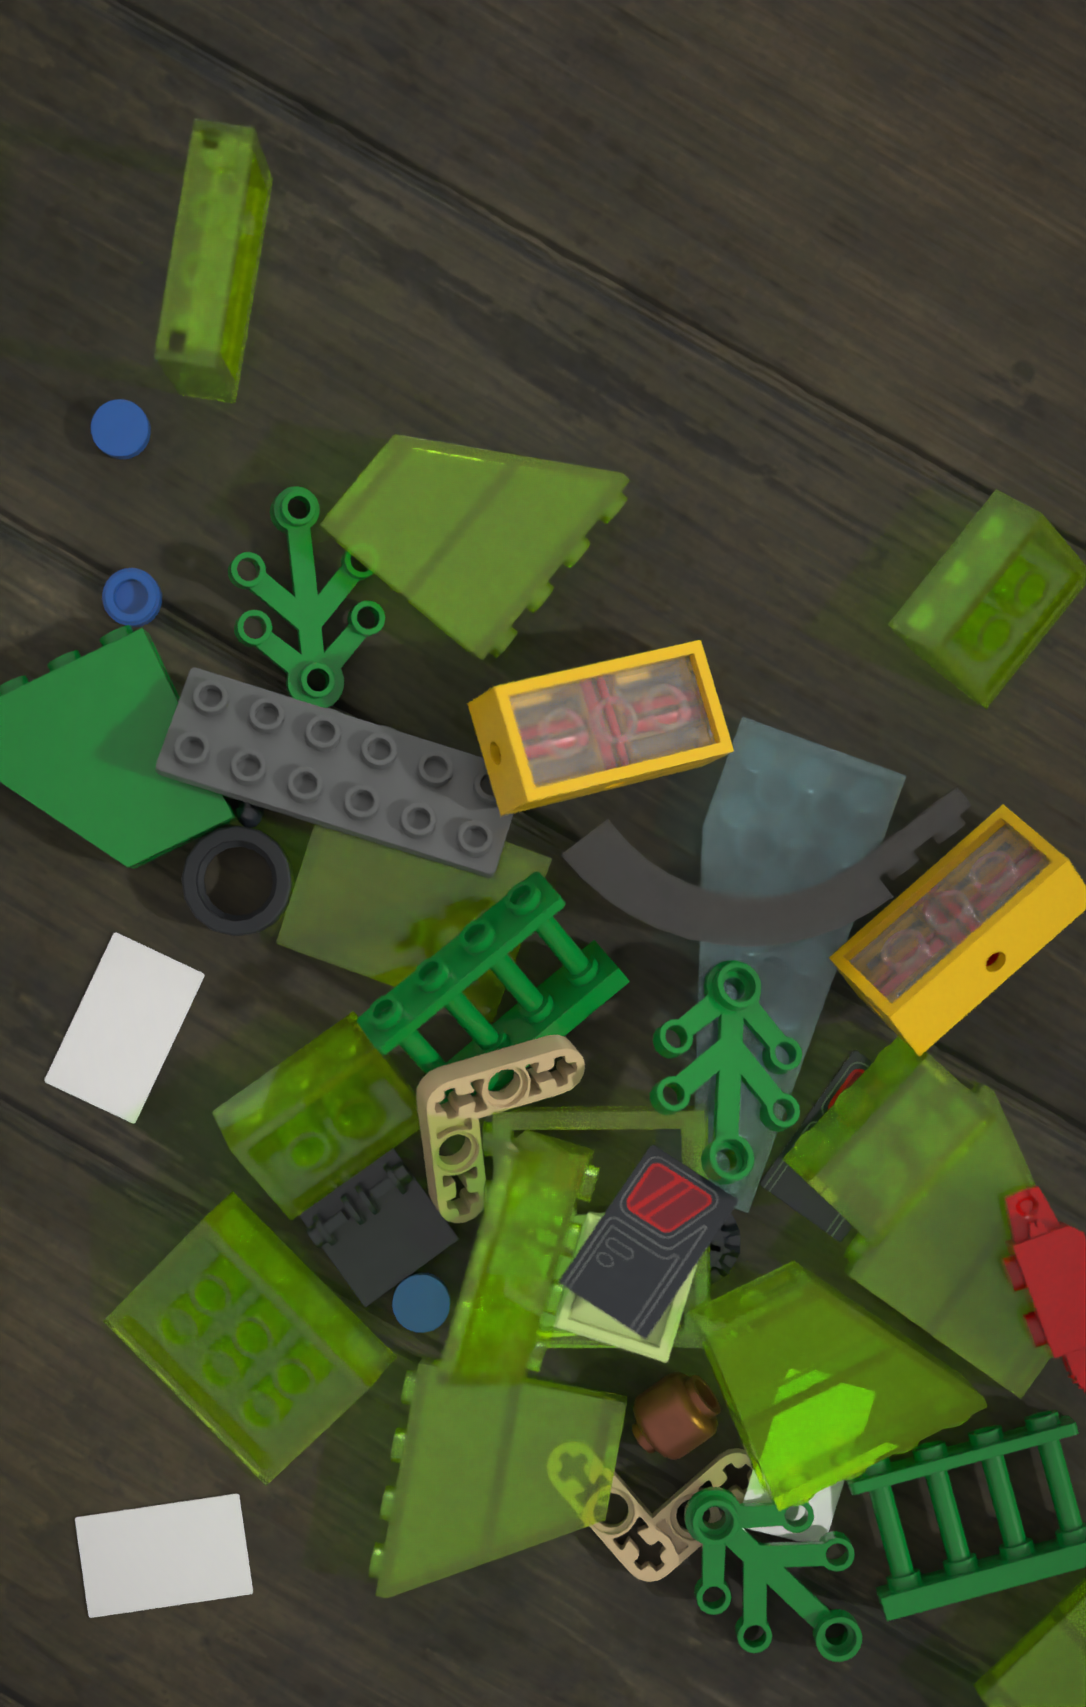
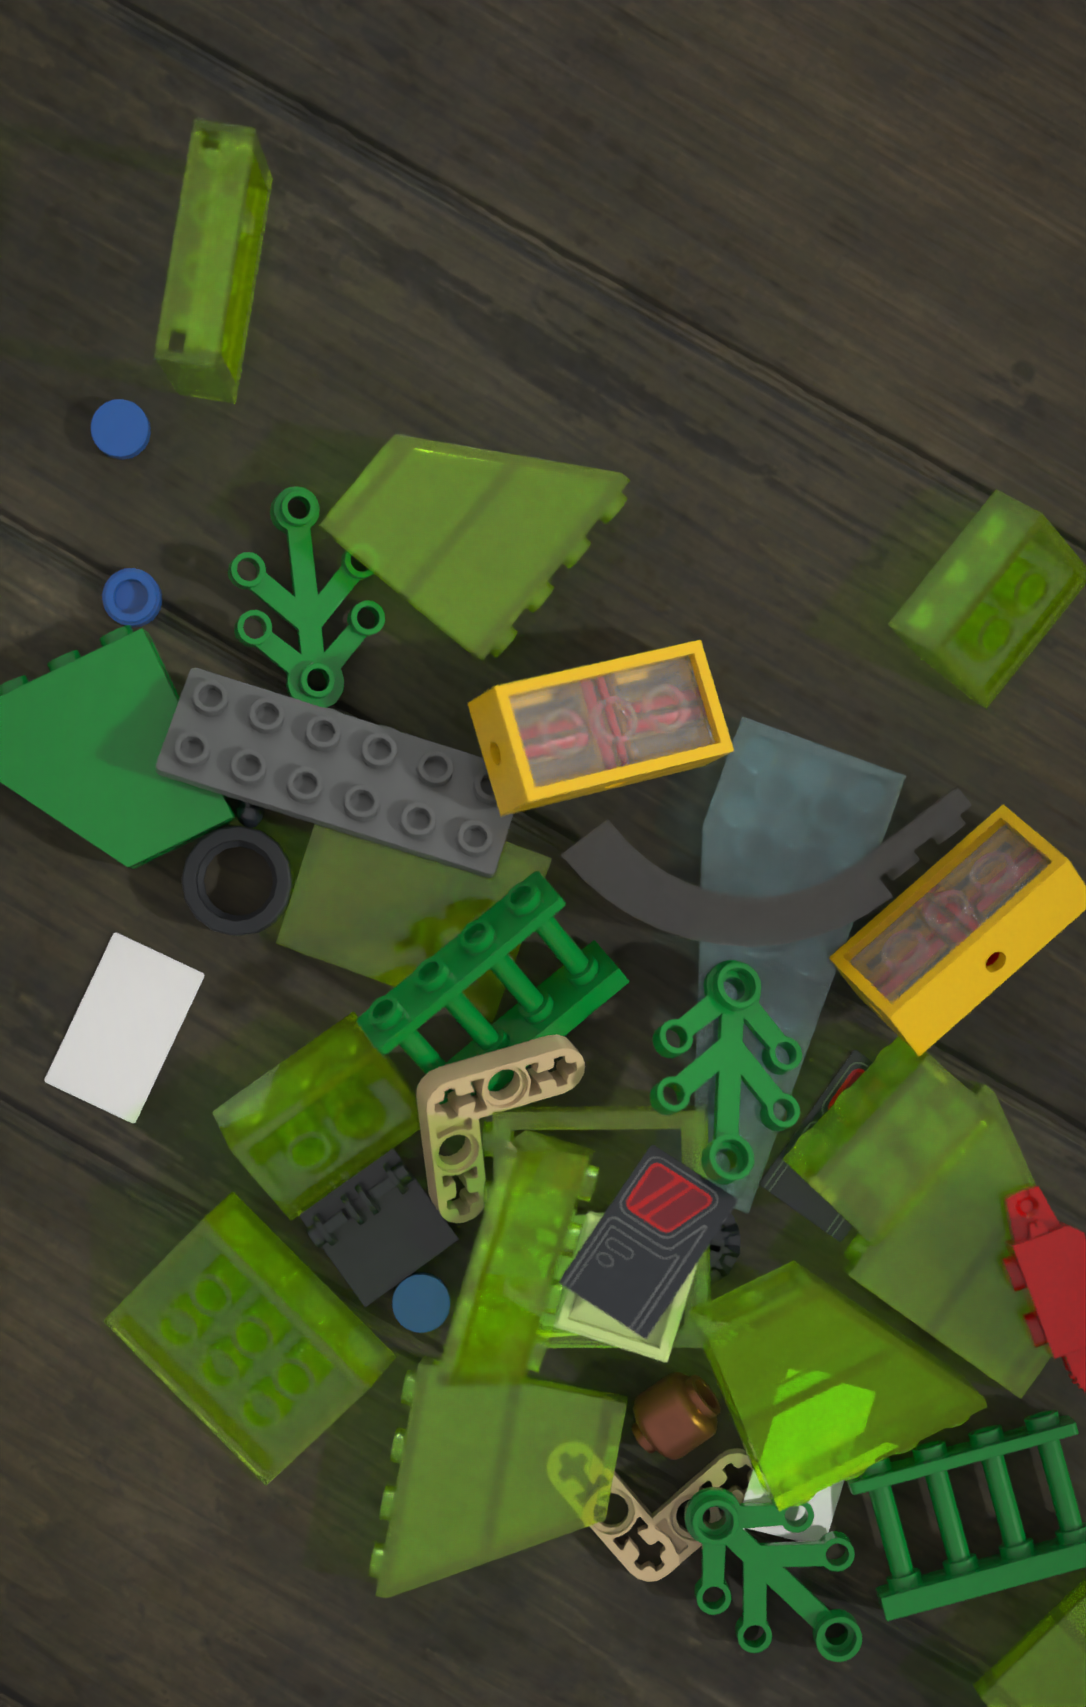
(163, 1555): white sticker -> none

